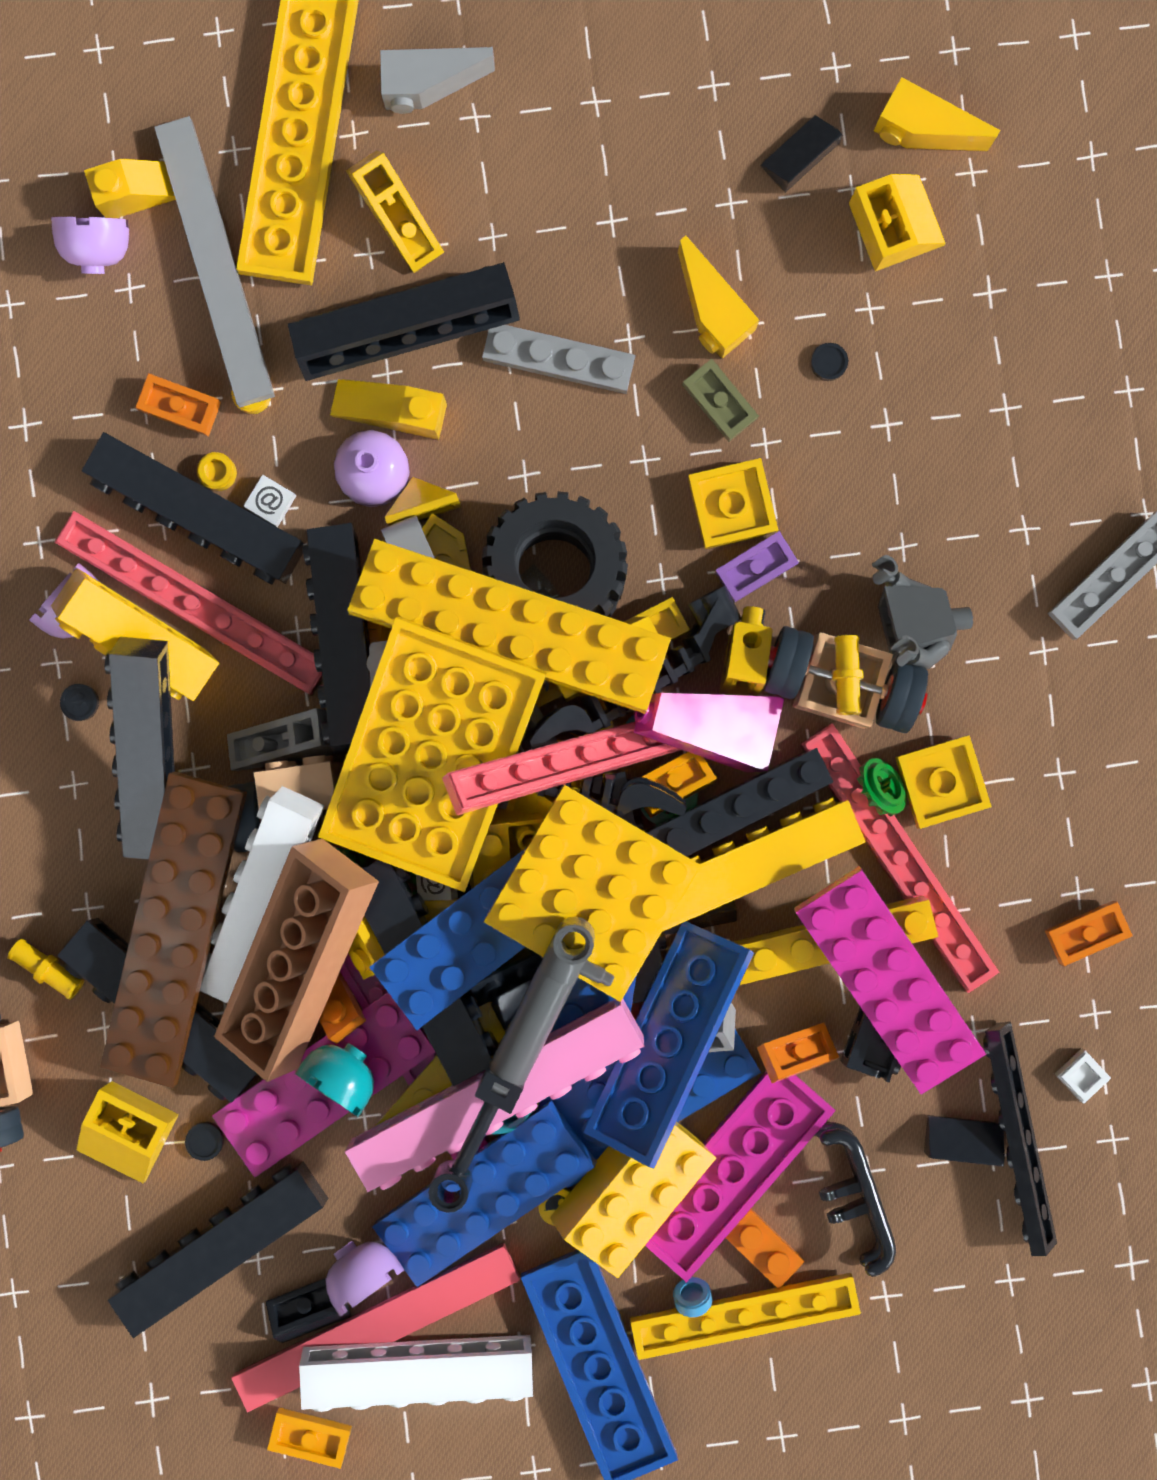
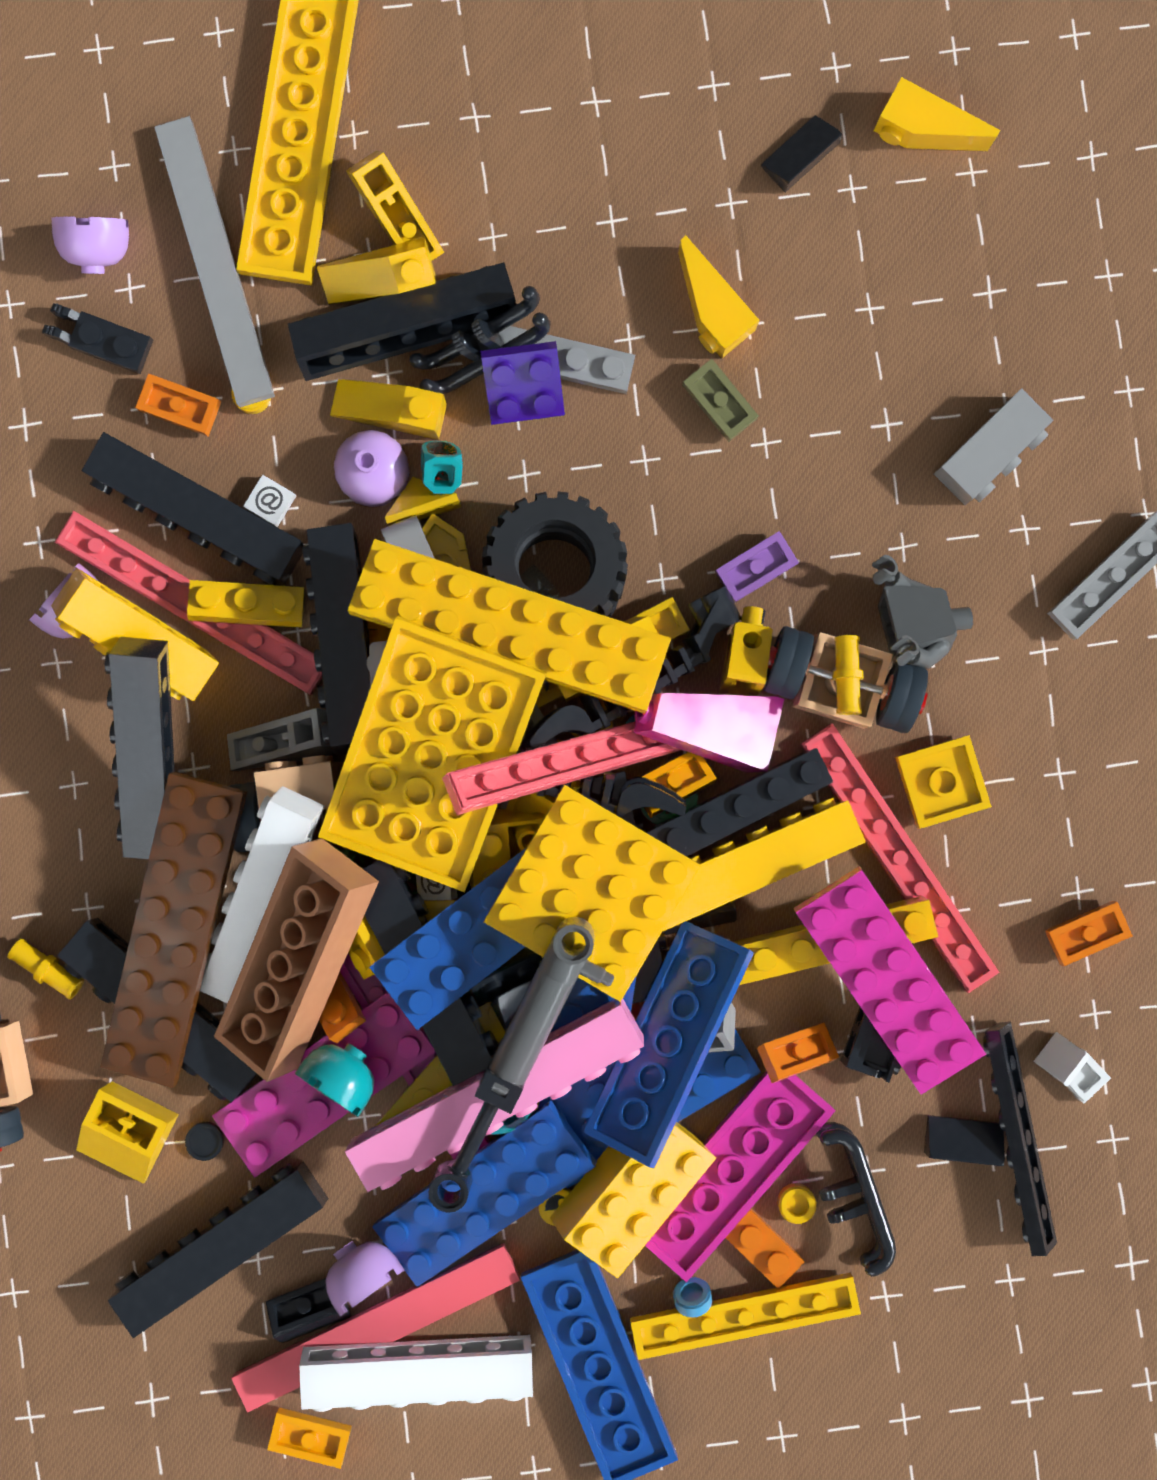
(79, 702): black piece -> none
(101, 339): none -> black hinge
(129, 186): yellow slope -> none
(216, 471): yellow tile -> none
(245, 603): none -> yellow plate
(378, 272): none -> yellow slope
(424, 76): light grey slope -> none
(441, 466): none -> teal rock
(482, 337): none -> black piece
(523, 382): none -> dark purple plate
(732, 503): yellow plate -> none
(796, 1203): none -> yellow tile
(829, 361): black piece -> none
(891, 796): green gear -> none
(895, 219): yellow slope -> none
(995, 448): none -> light grey brick
(1061, 1059): none -> white tile

